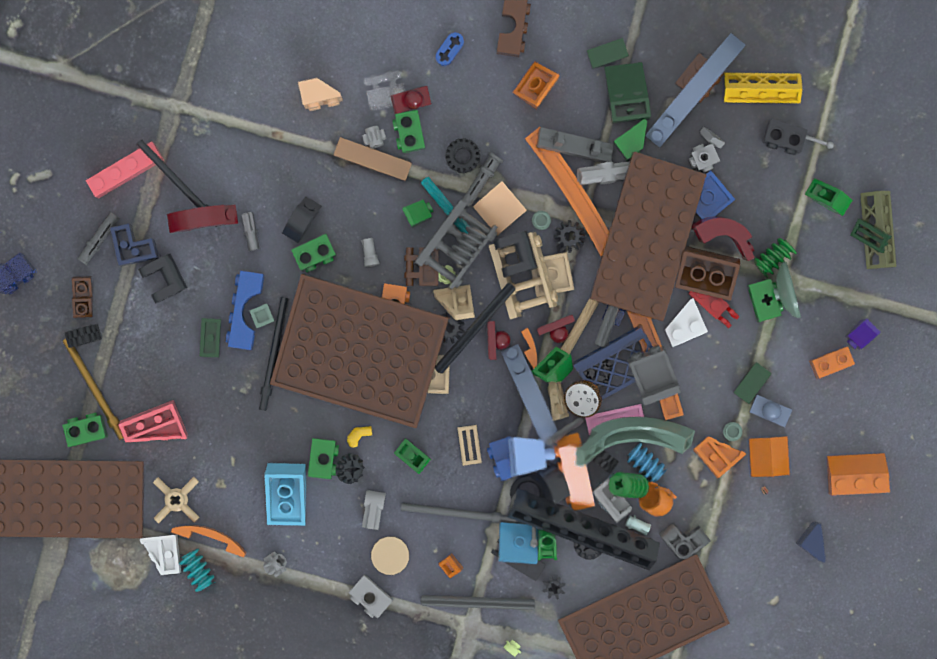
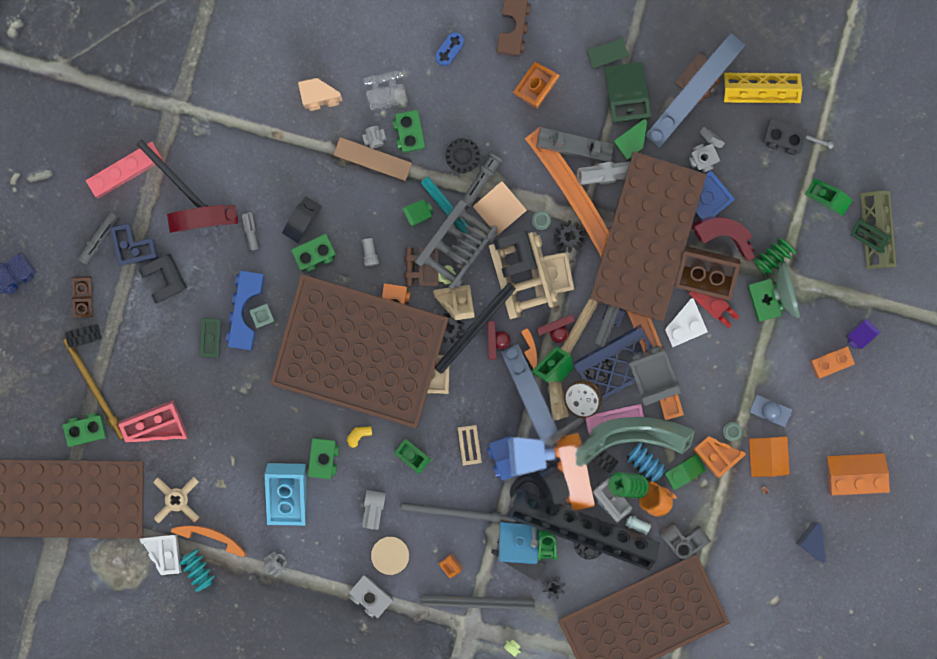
(266, 390): black bar -> none
(346, 462): black gear -> none
(410, 99): dark red tile -> none
(684, 472): none -> green slope
(752, 383): dark green tile -> none

